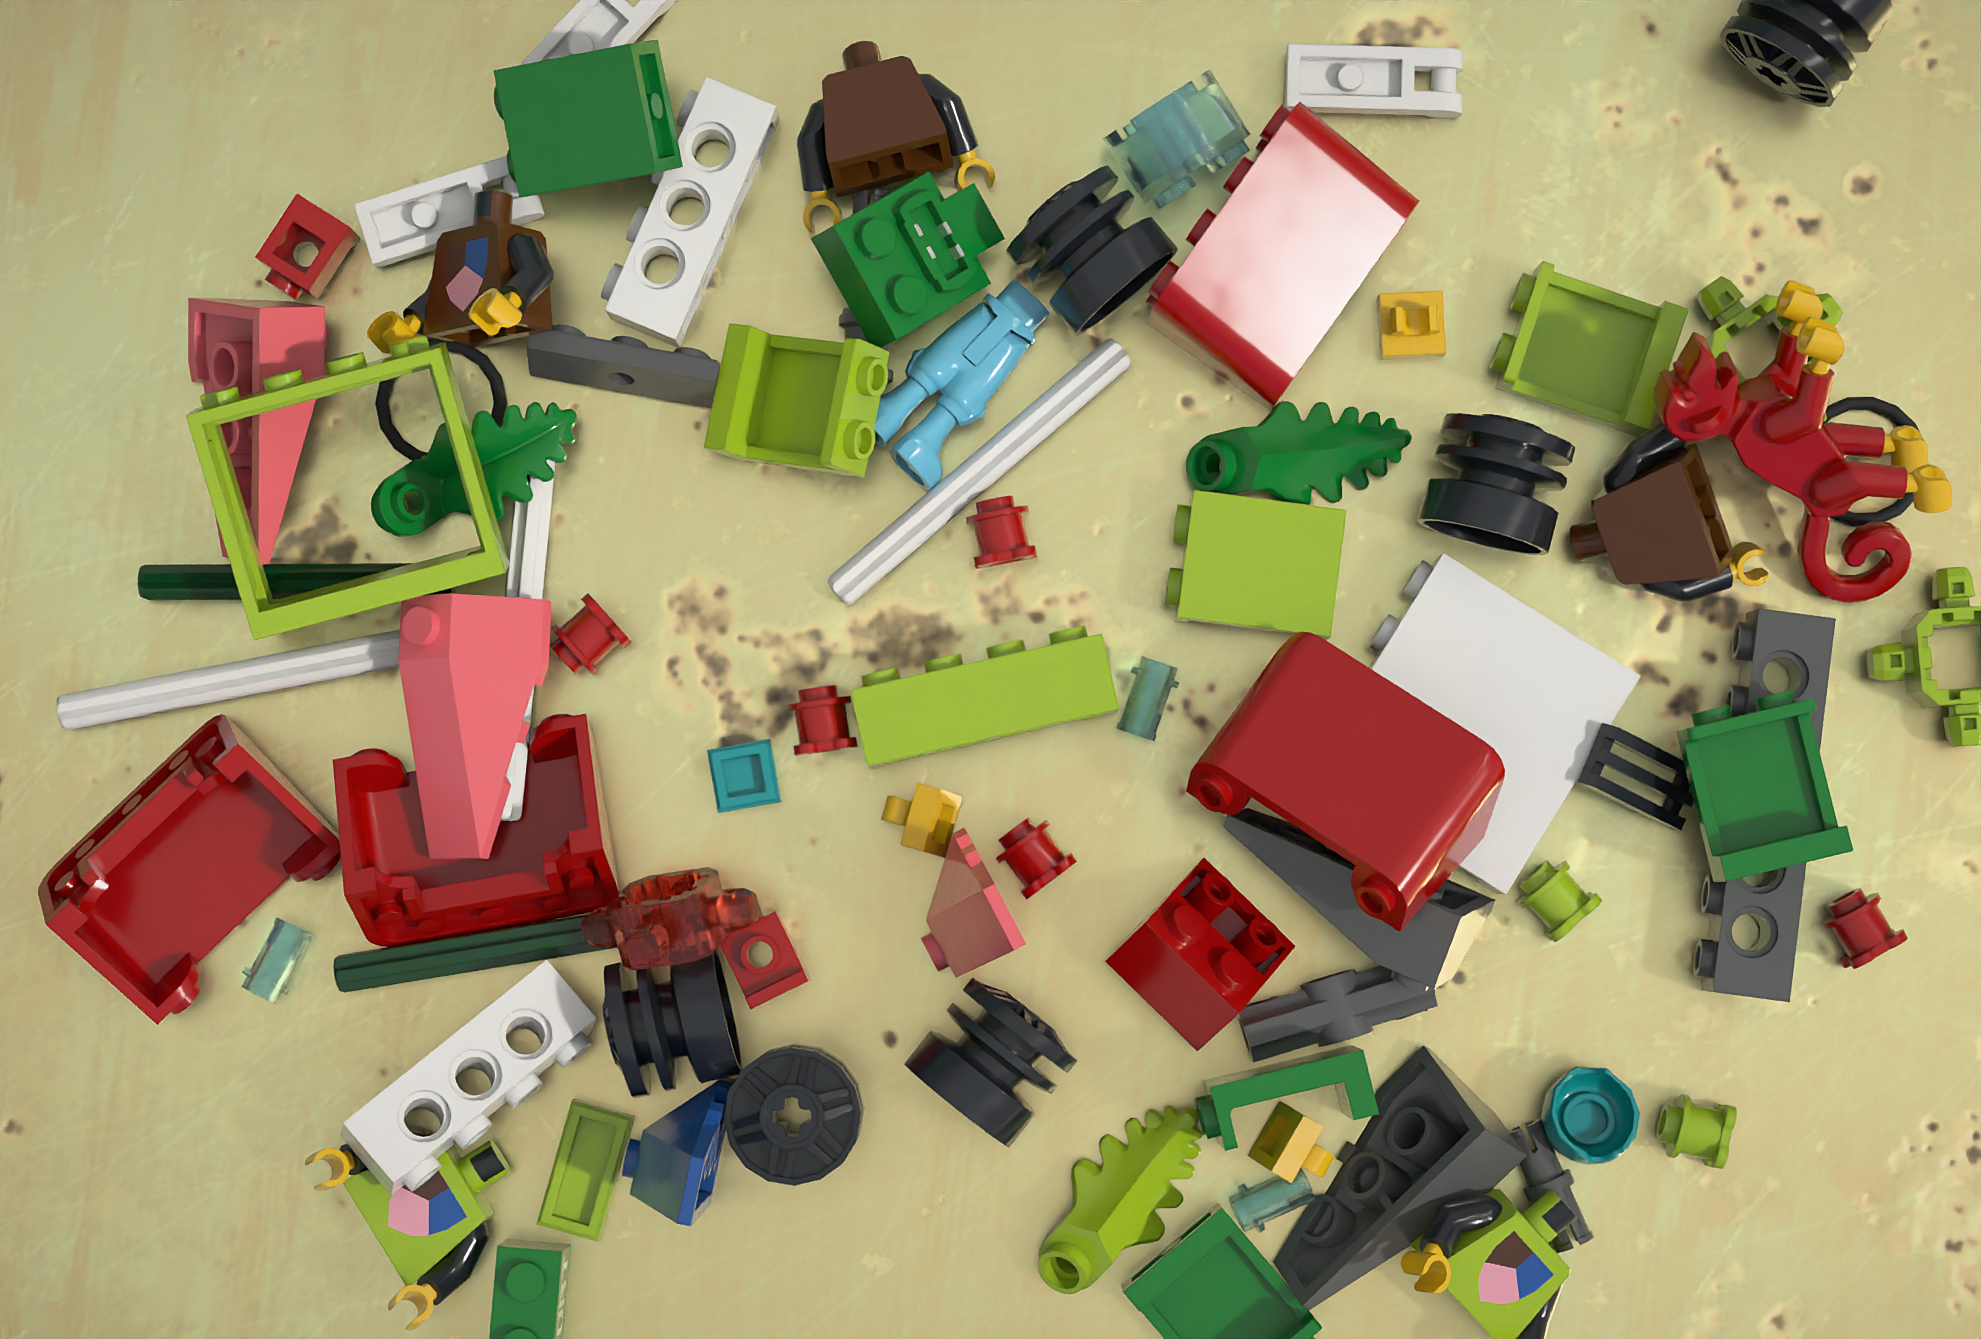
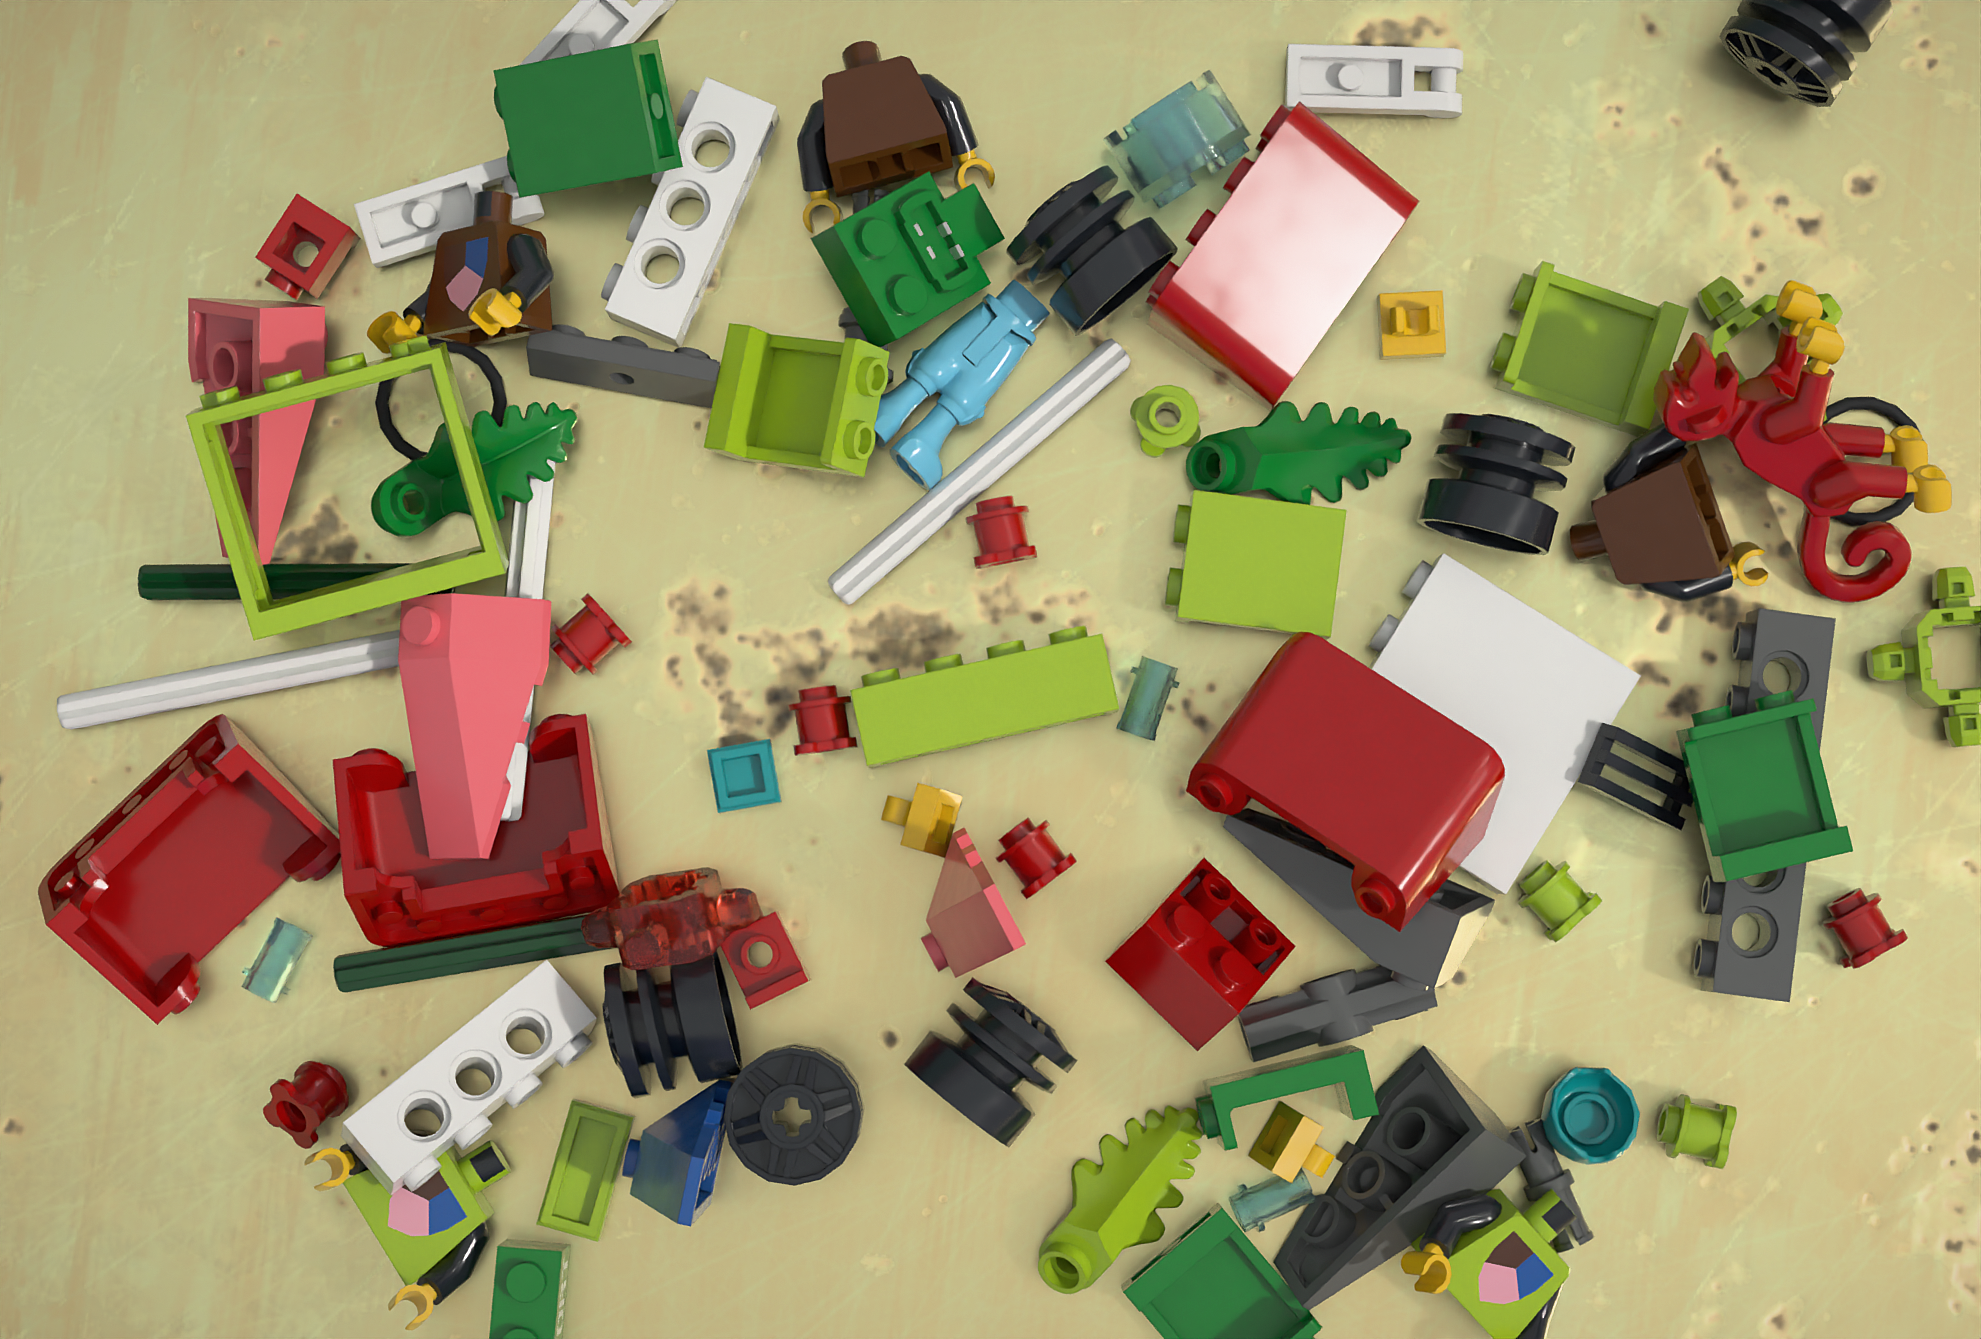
(307, 1101): none -> red brick
(1157, 437): none -> lime brick

